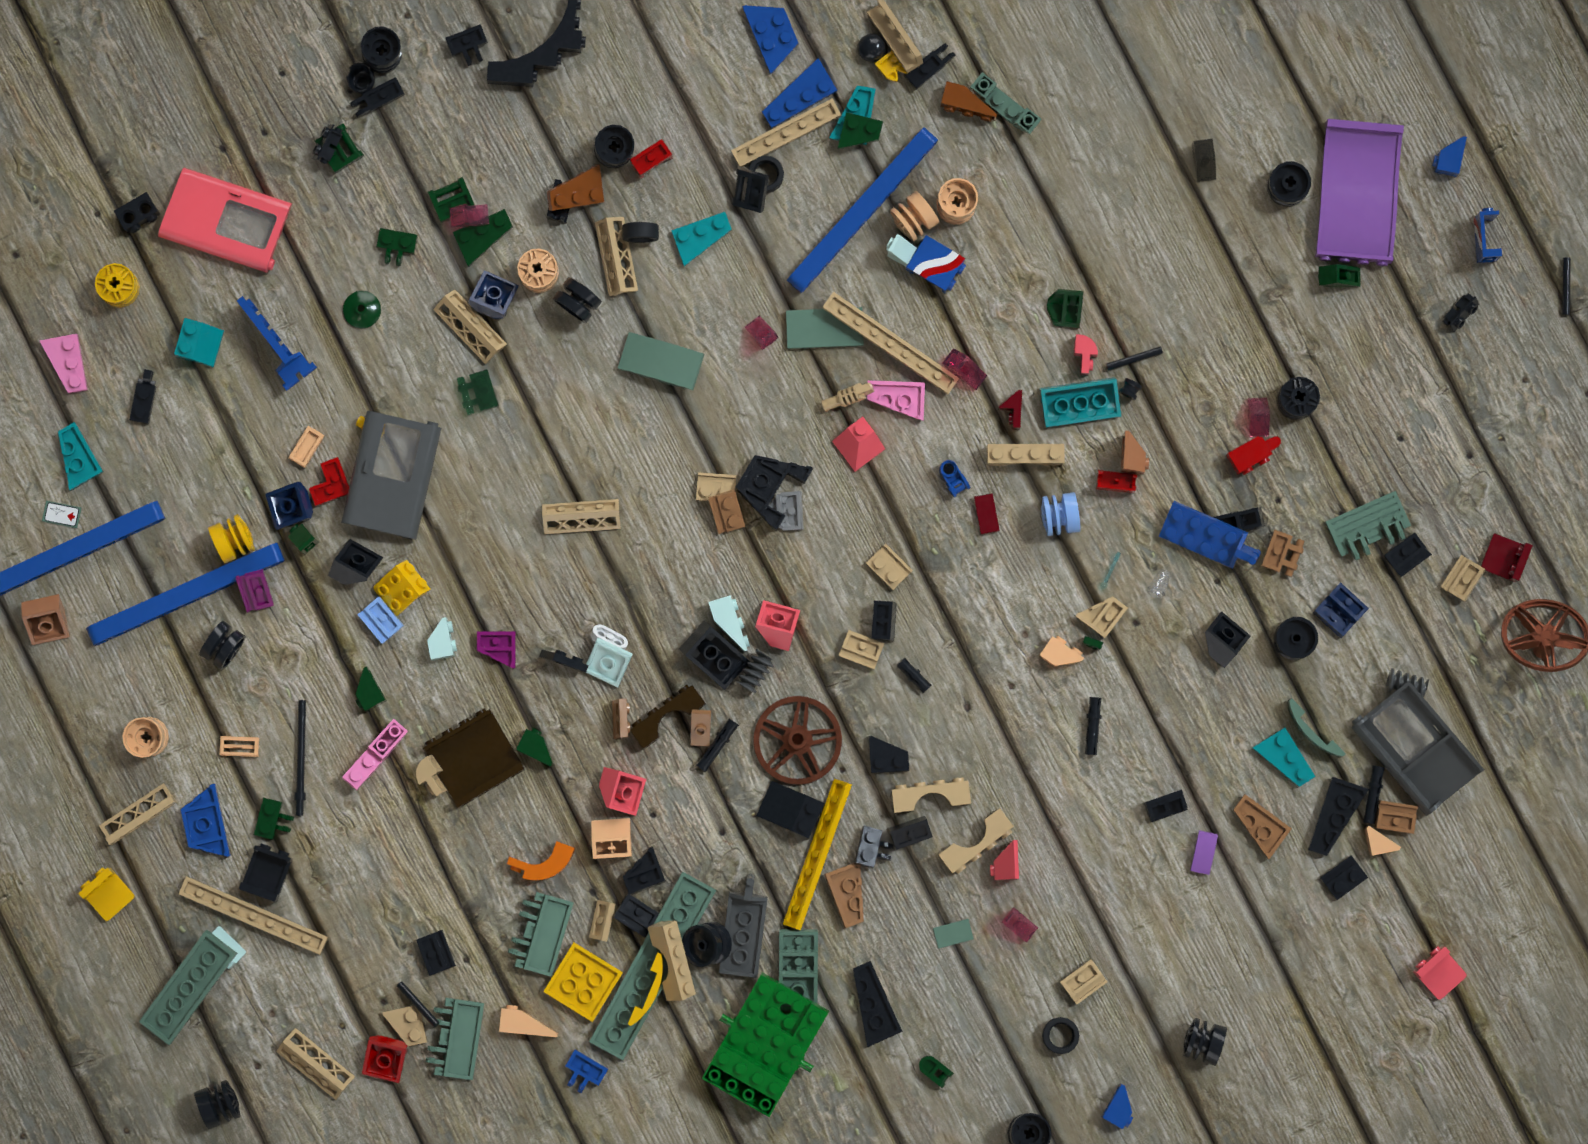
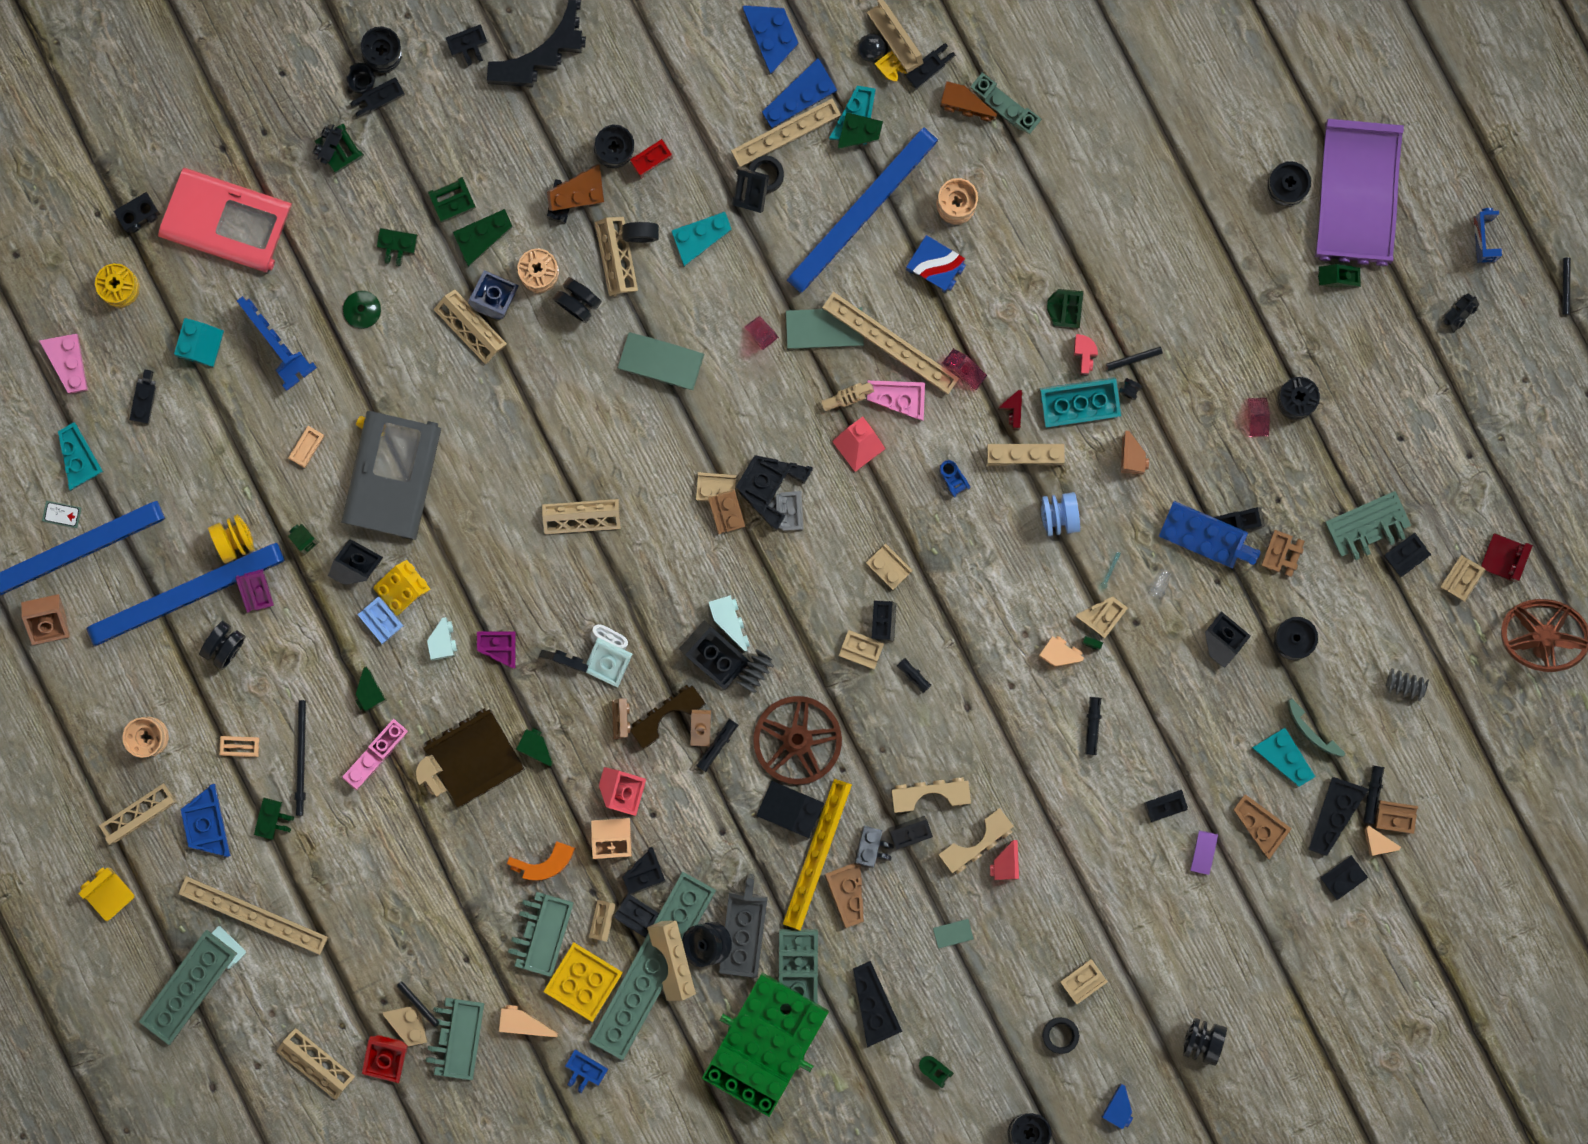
(215, 1105): black wheel -> none
(266, 872): black panel -> none
(289, 505): dark blue slope -> none
(335, 485): red plate -> none
(436, 952): black plate -> none
(469, 215): clear pink slope -> none
(483, 391): clear green plate -> none
(657, 967): yellow slope -> none
(777, 624): coral slope -> none
(887, 757): black wing -> none
(900, 250): light aqua slope -> none
(914, 216): light nougat wheel -> none
(986, 513): dark red tile -> none
(1019, 924): clear pink slope -> none
(1116, 481): red hinge -> none
(1204, 160): clear smoke slope -> none
(1252, 453): red hinge -> none
(1340, 610): dark blue slope -> none
(1413, 750): dark grey piece -> none
(1440, 972): coral bracket -> none
(1450, 158): blue slope -> none

